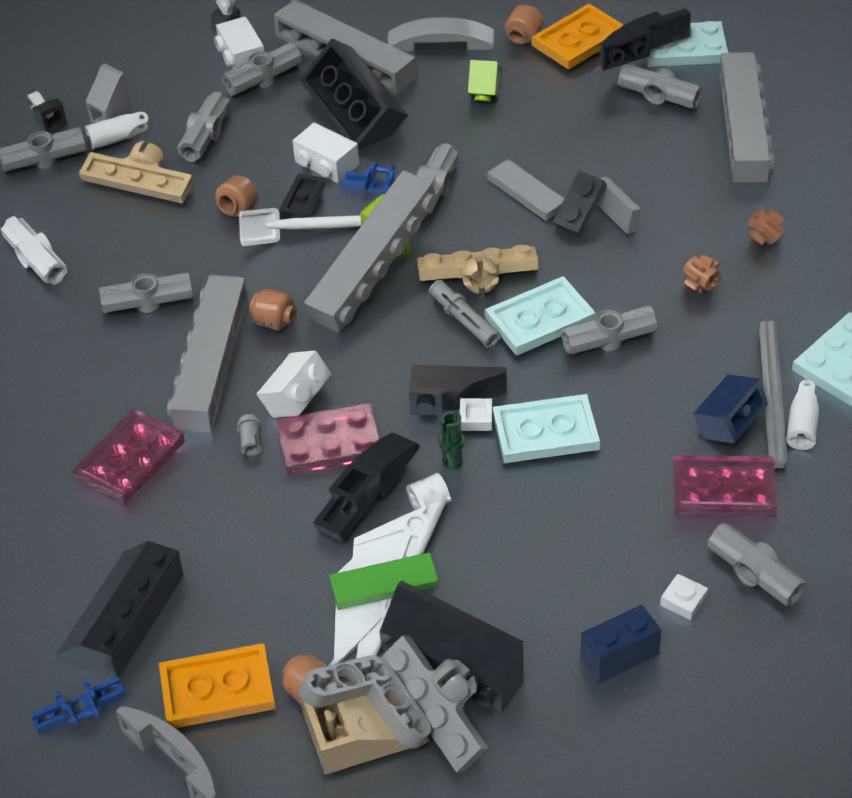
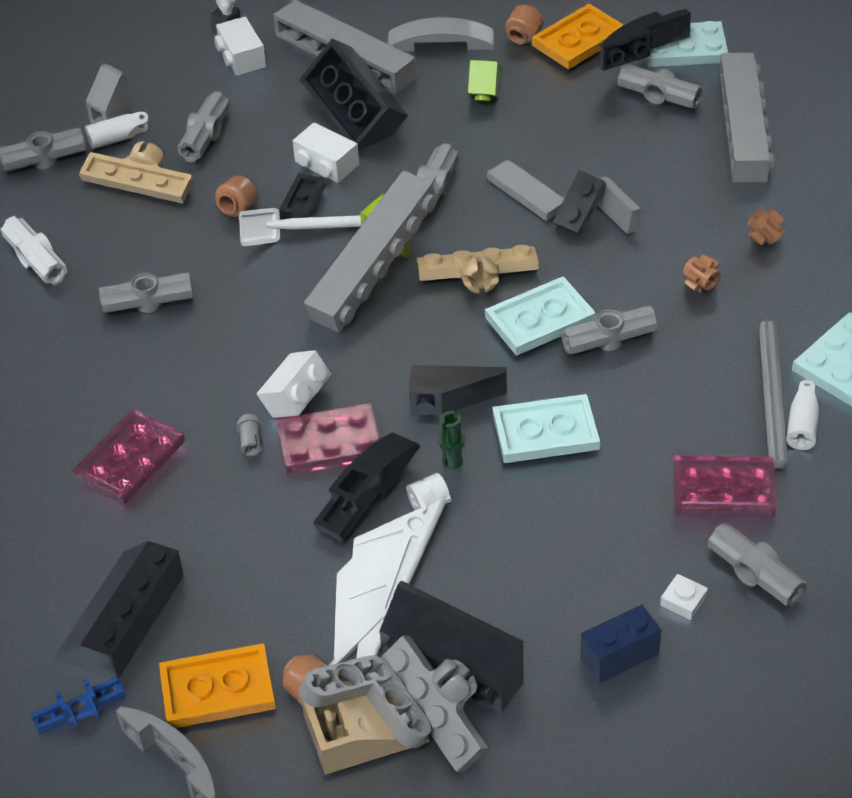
(48, 114): pearl dark grey piece -> none
(208, 354): light grey brick -> none
(261, 69): light grey piece -> none
(272, 309): nougat head -> none
(362, 181): blue piece -> none
(380, 580): bright green tile -> none
(444, 294): light grey pin -> none
(476, 414): white plate -> none
(730, 408): dark blue brick -> none

